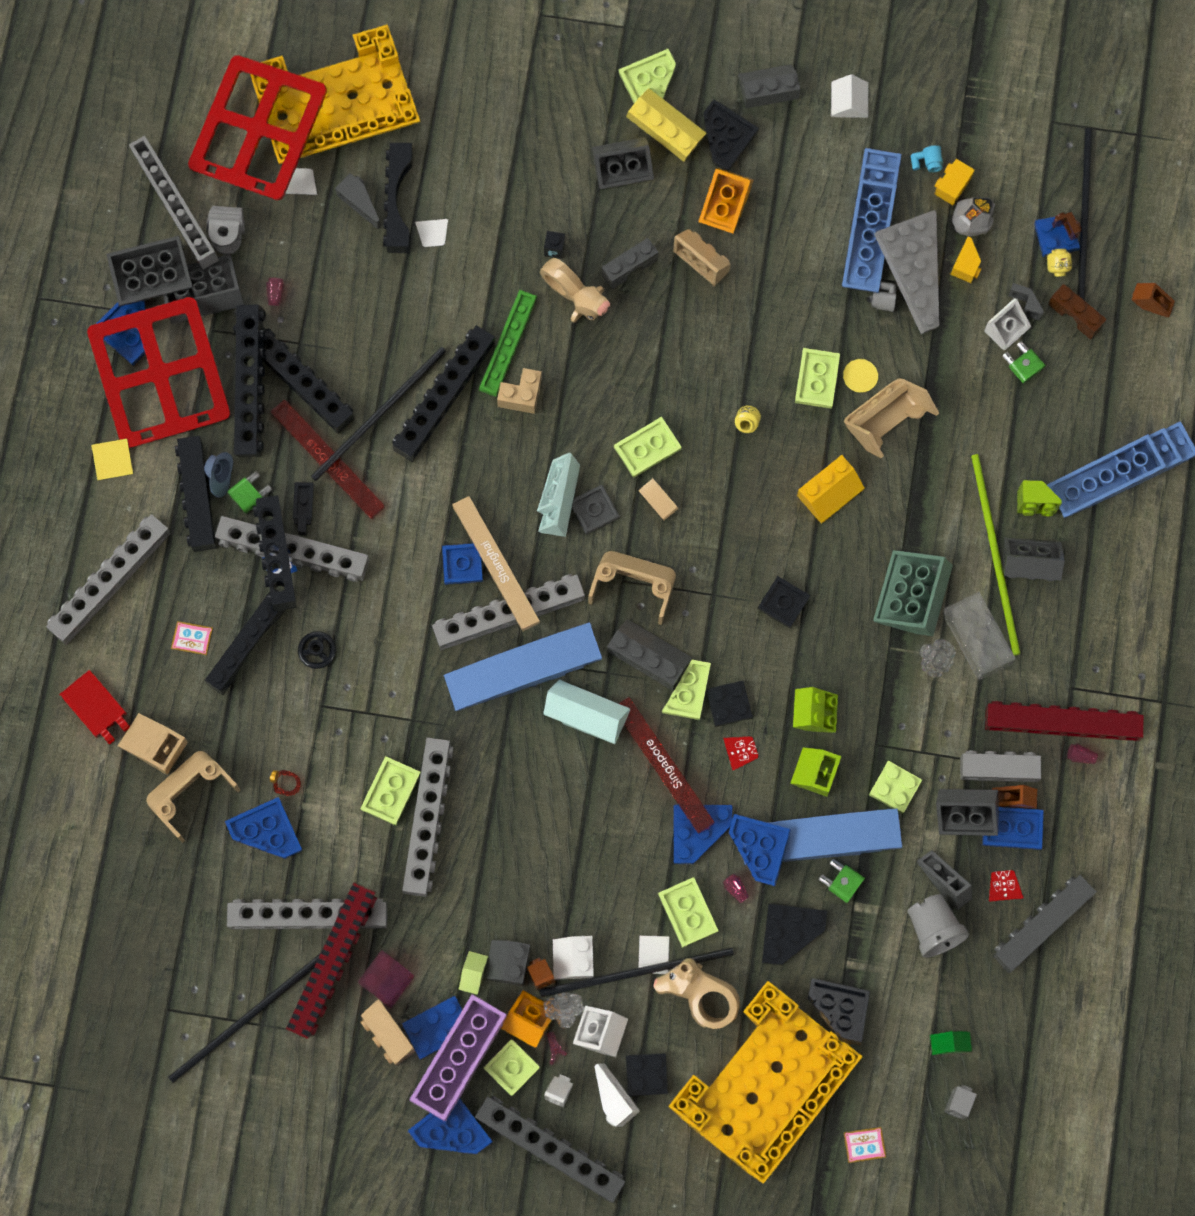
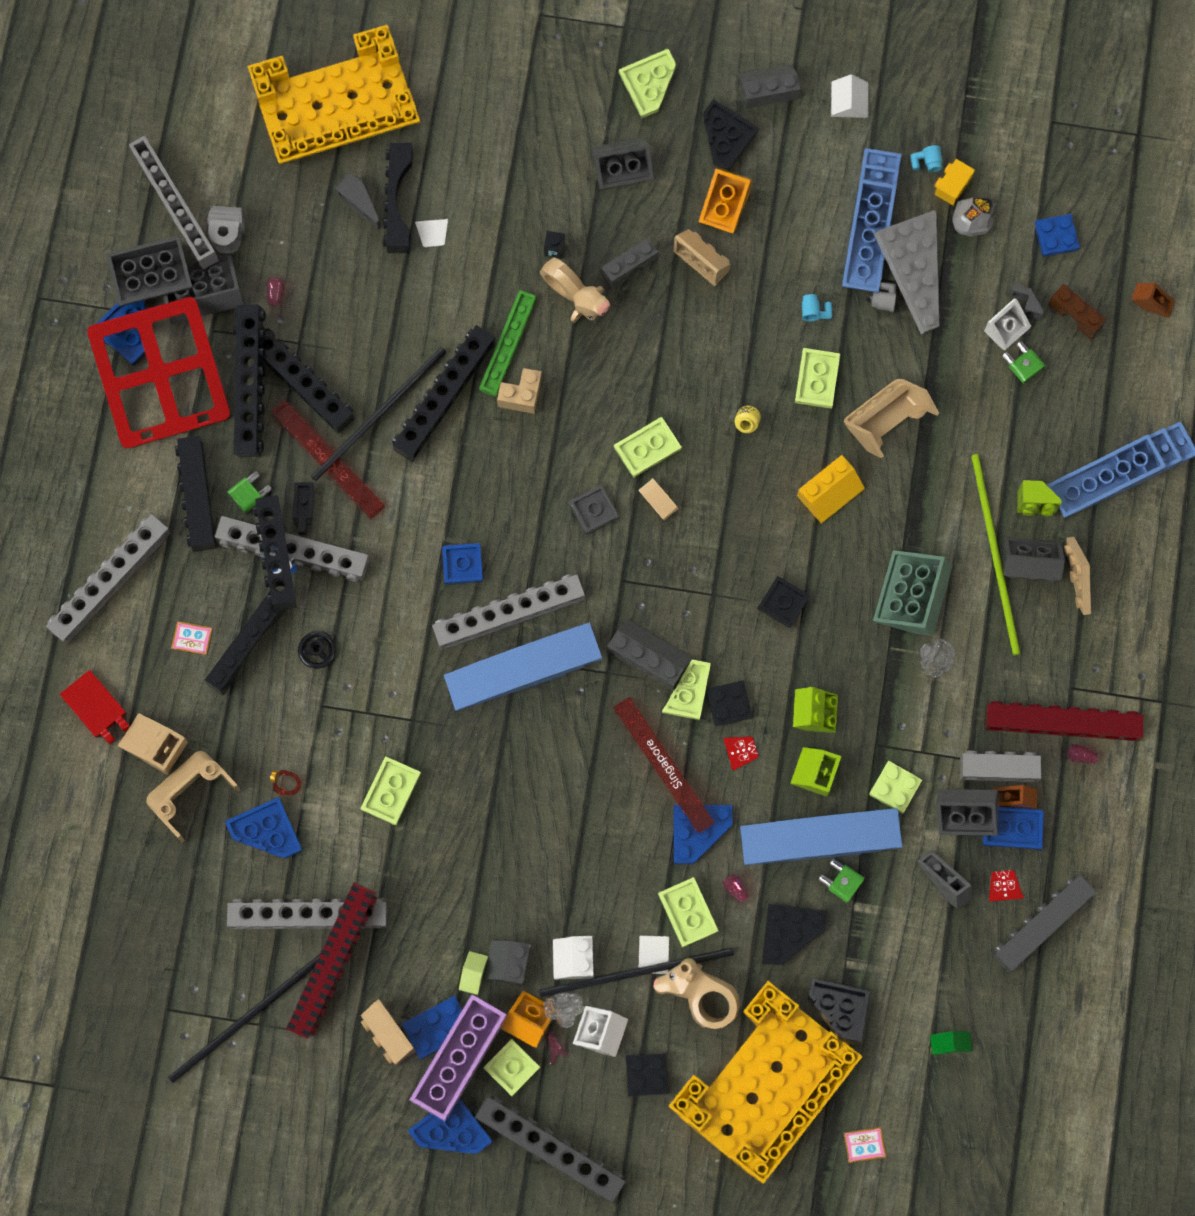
(112, 459): light yellow sticker -> none
(218, 472): sand blue piece -> none
(258, 126): red window -> none
(302, 182): white sticker -> none
(386, 979): clear pink slope -> none
(433, 748): light grey brick -> none
(496, 563): tan tile -> none
(540, 973): dark orange slope -> none
(558, 495): light aqua slope -> none
(558, 1090): white slope -> none
(585, 711): light aqua slope -> none
(614, 1098): white slope -> none
(658, 575): tan windscreen -> none
(665, 124): light yellow slope -> none
(760, 846): blue plate -> none
(811, 309): none -> medium azure piece
(860, 375): light yellow sticker -> none
(936, 926): light grey piece -> none
(960, 1102): light grey brick -> none
(967, 262): yellow slope -> none
(978, 636): clear brick -> none
(1059, 262): light yellow head -> none
(1071, 225): reddish brown bracket -> none
(1079, 575): none -> tan plate
(1084, 213): black piece -> none

